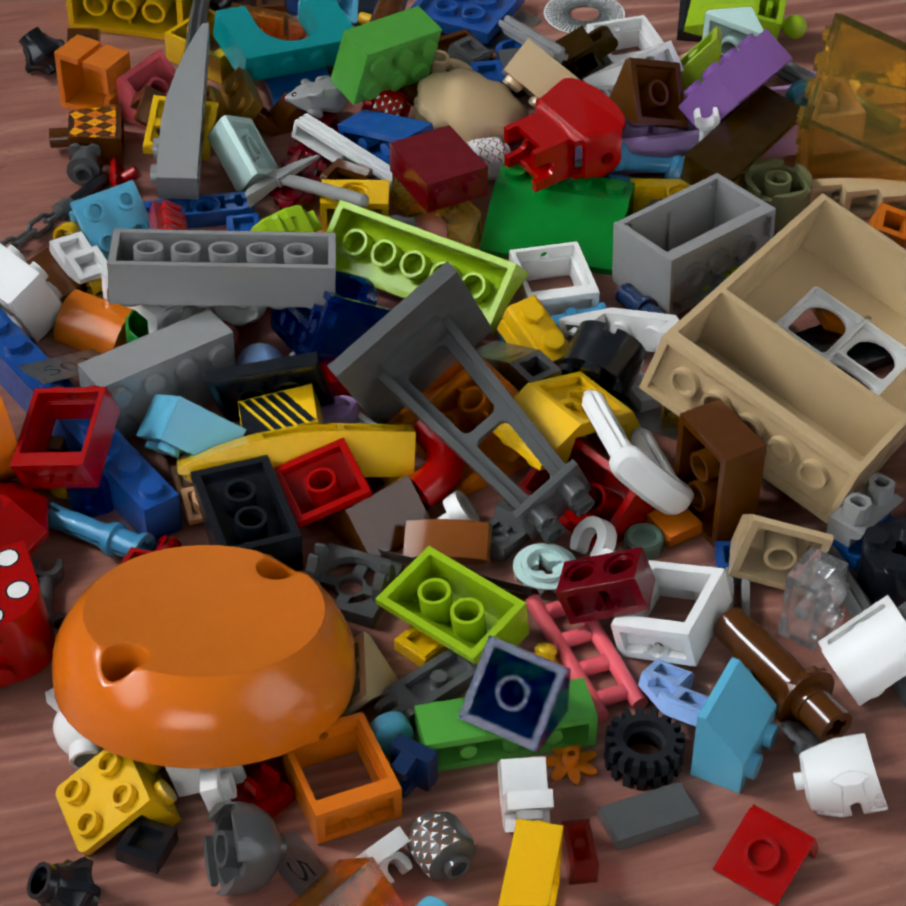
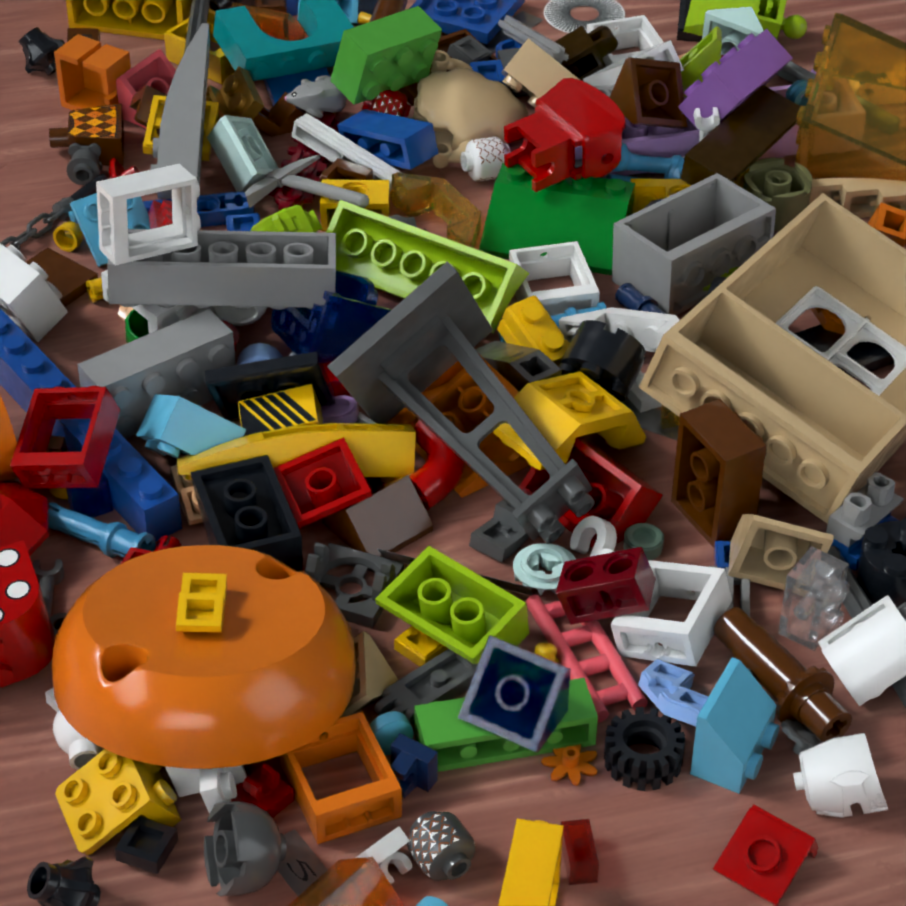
(58, 367): flat silver sticker -> none
(78, 257): white slope -> none
(90, 323): orange brick -> none
(113, 220): none -> white window
(201, 602): none -> yellow slope
(438, 169): dark red brick -> none
(459, 508): white tile -> none
(460, 540): dark orange slope -> none
(524, 791): white brick -> none
(639, 463): white piece -> none
(648, 815): dark grey tile -> none
(676, 527): orange tile -> none

